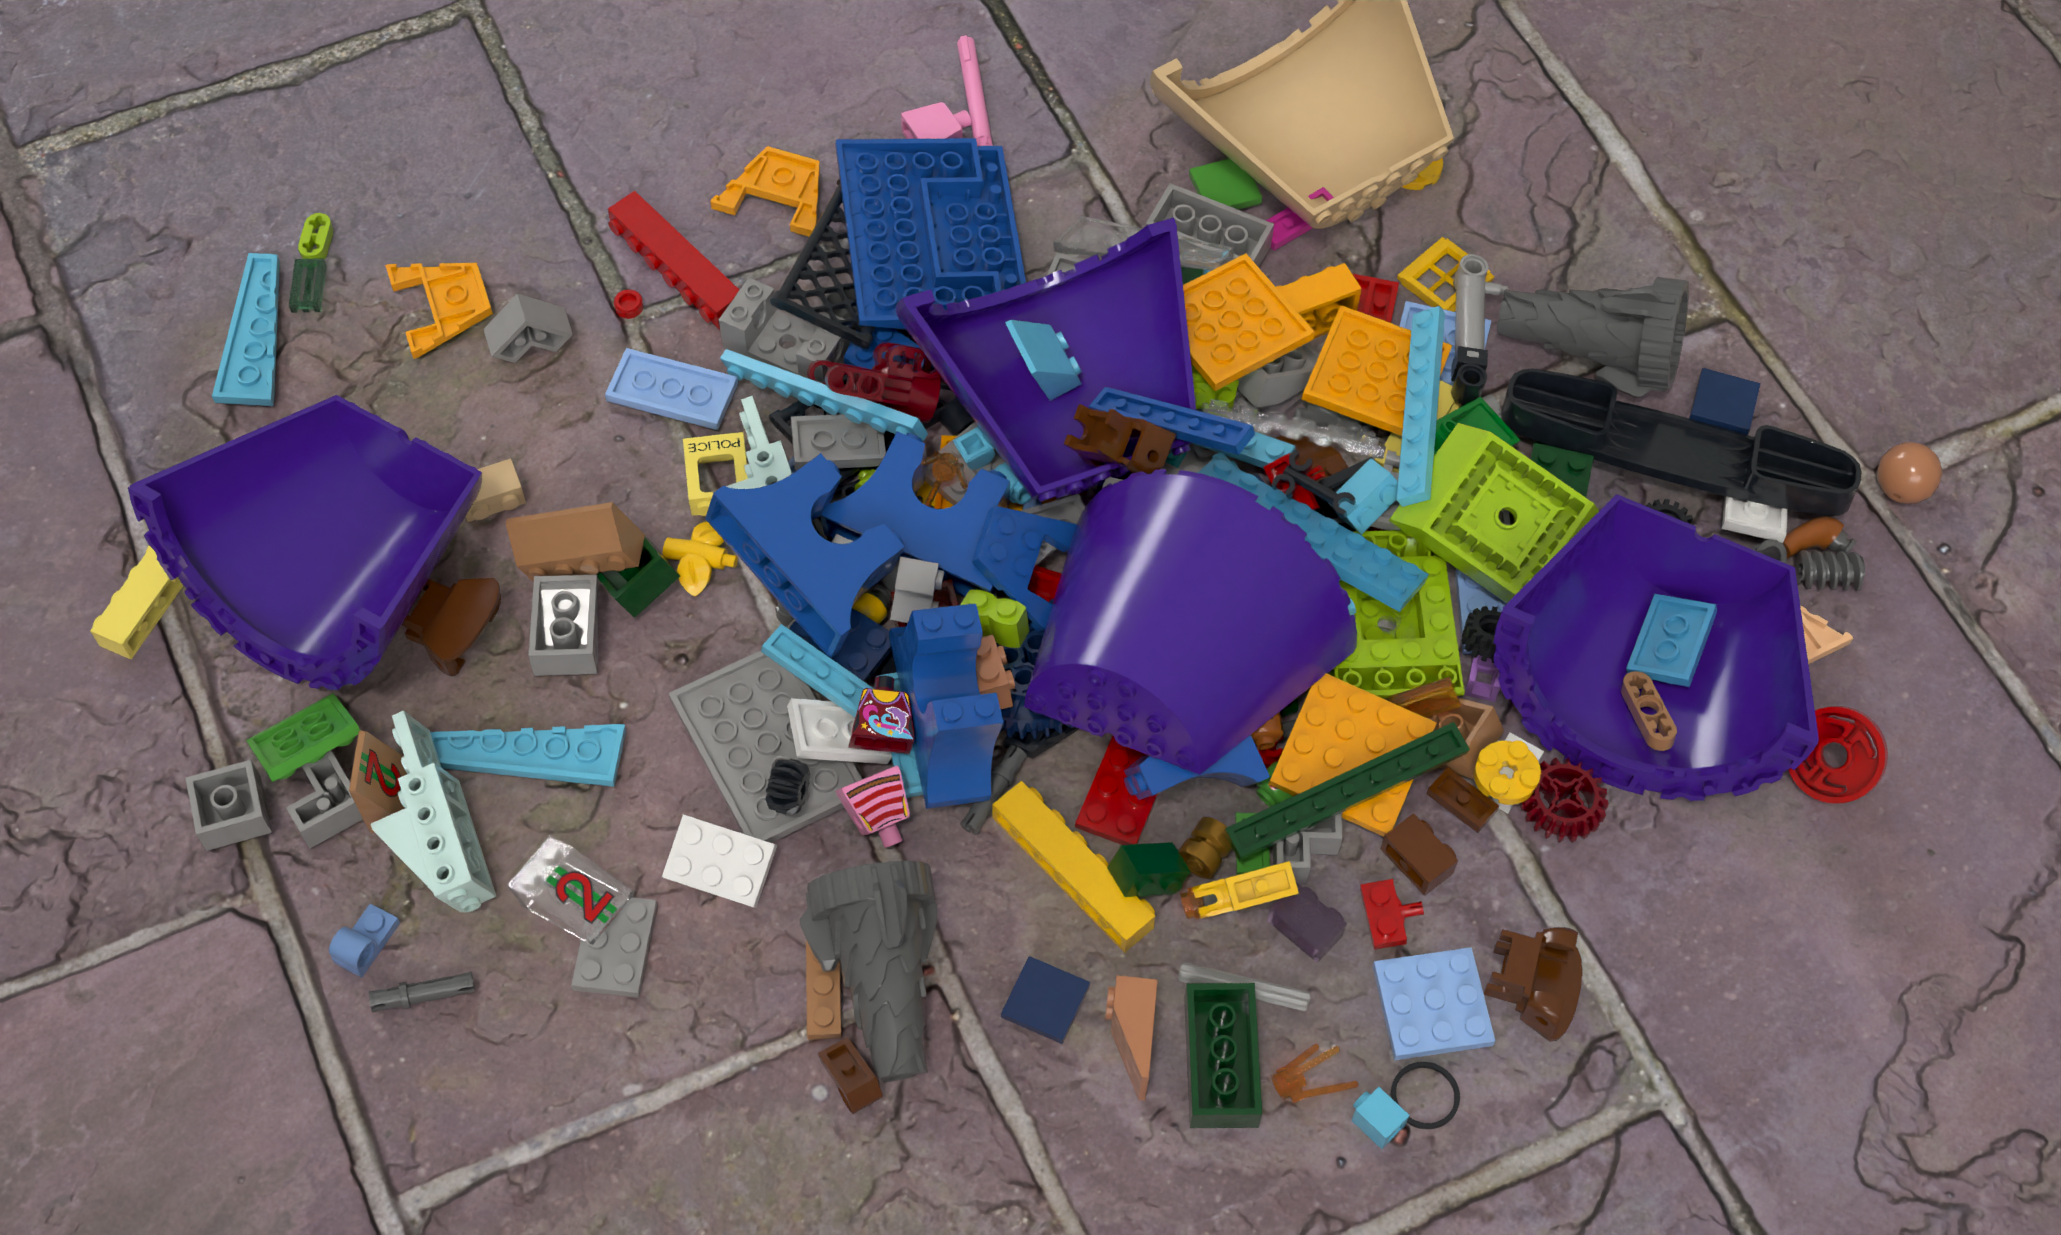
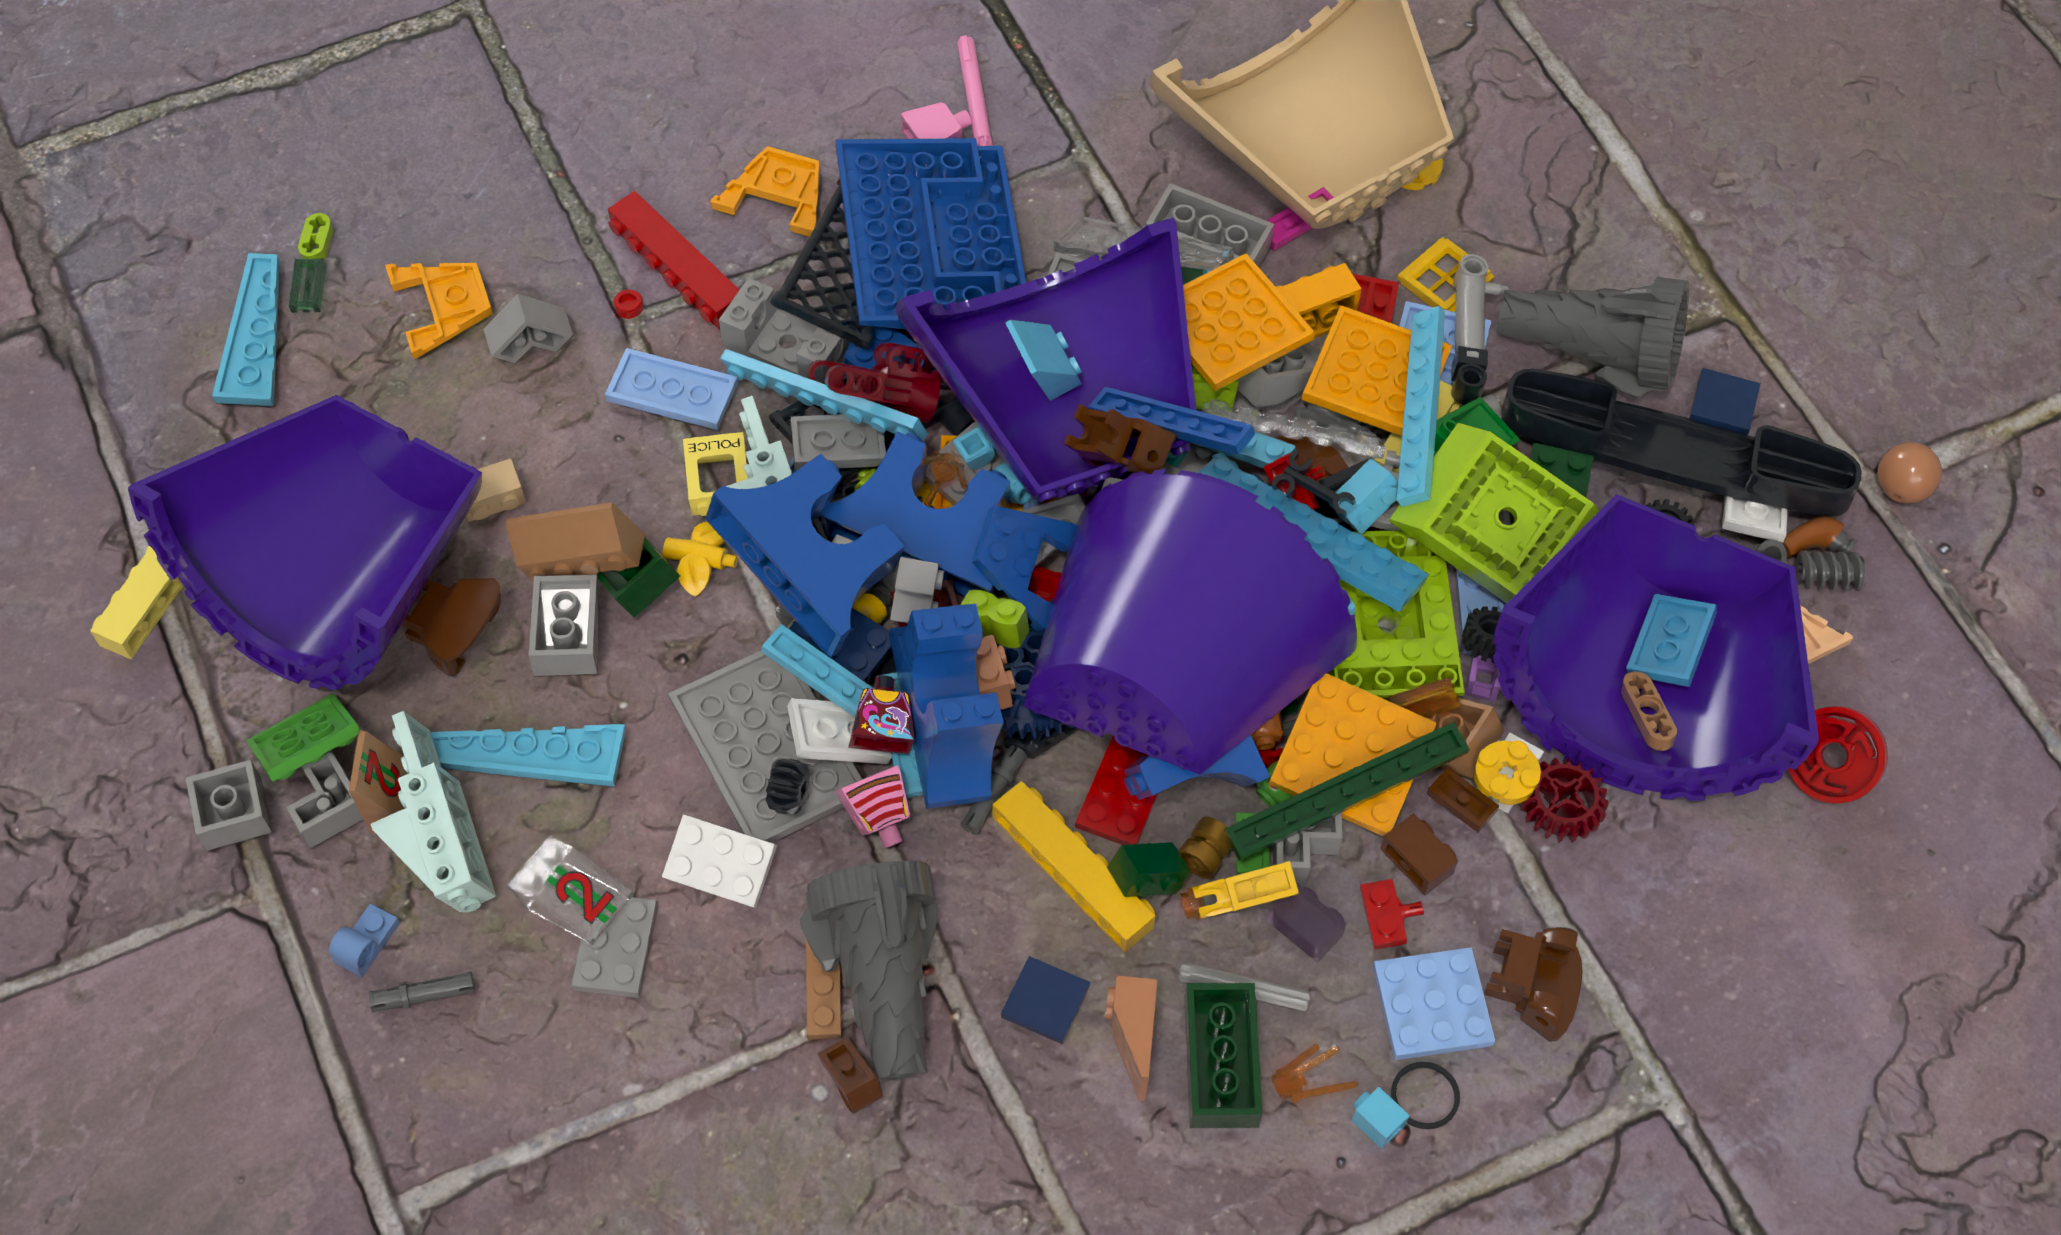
(1226, 184): bright green tile -> none

